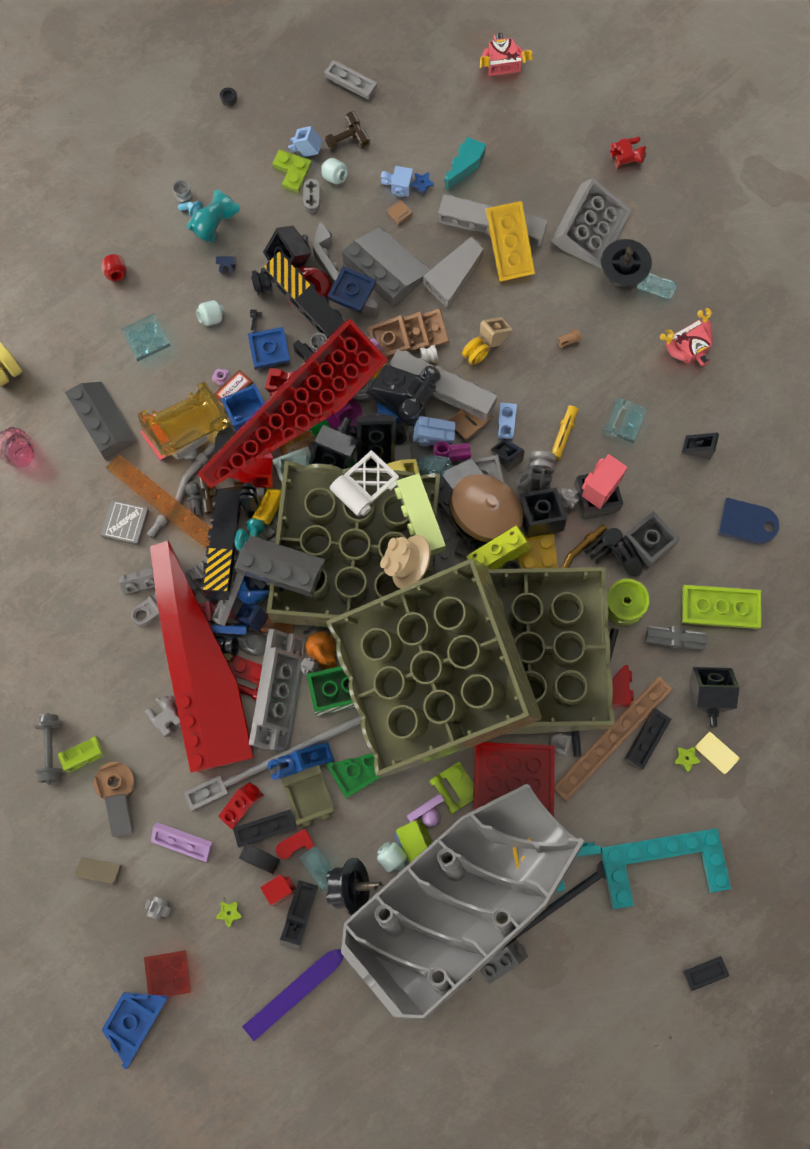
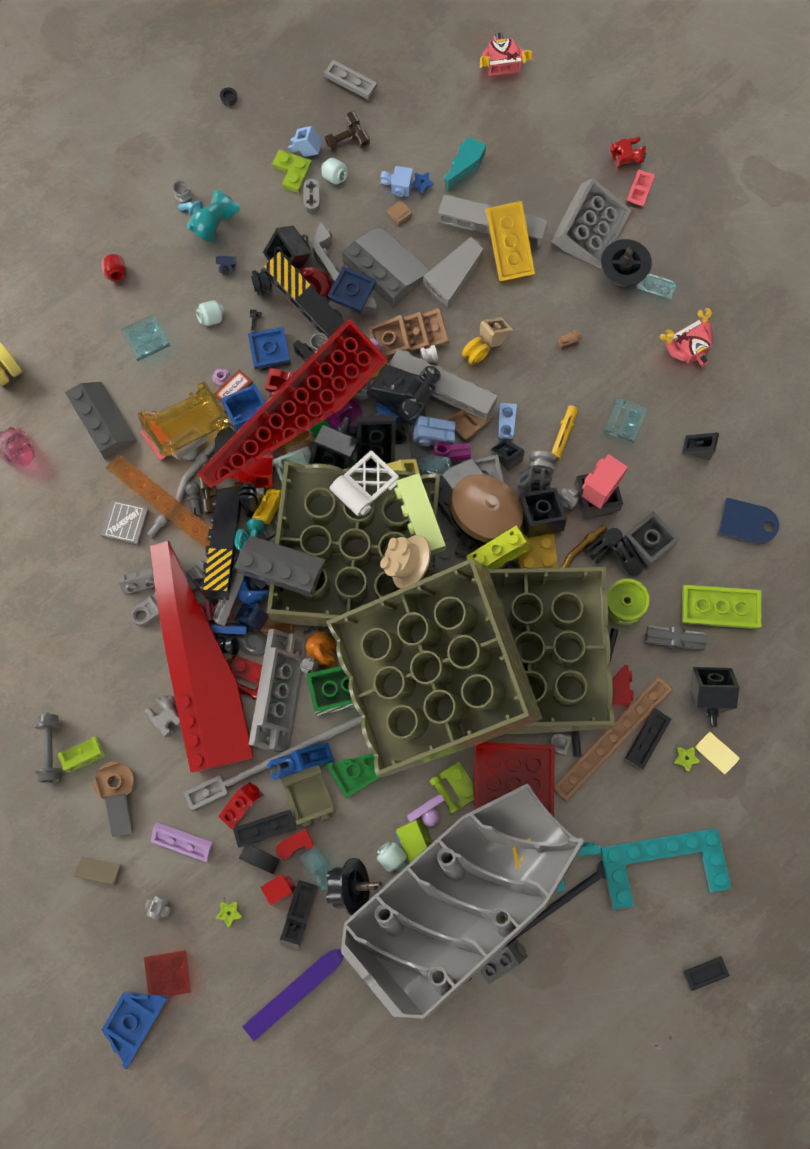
(640, 188): none -> coral slope

